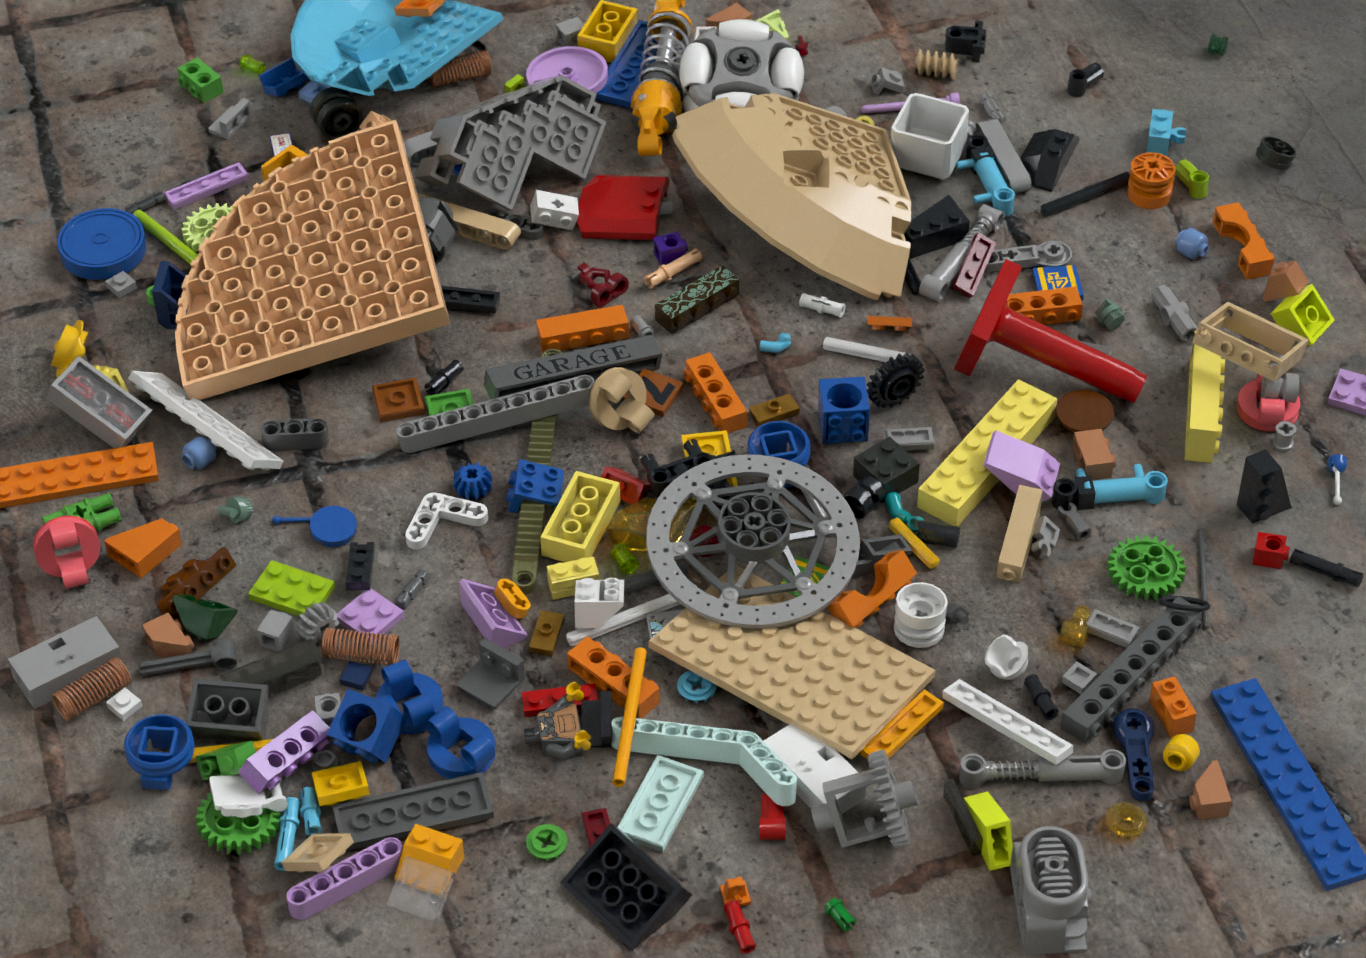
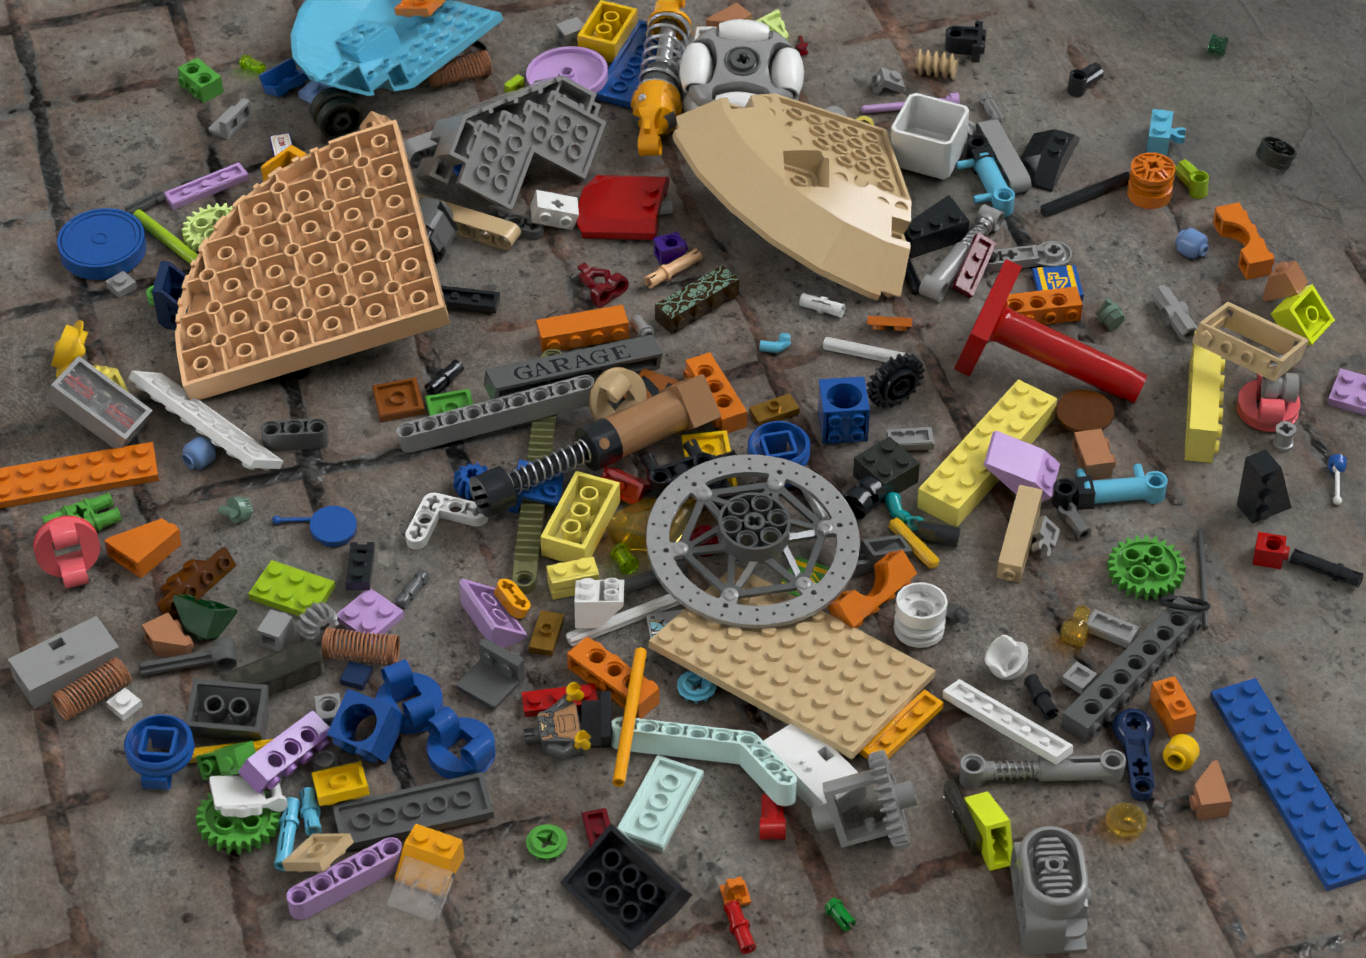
(603, 442): none -> piece

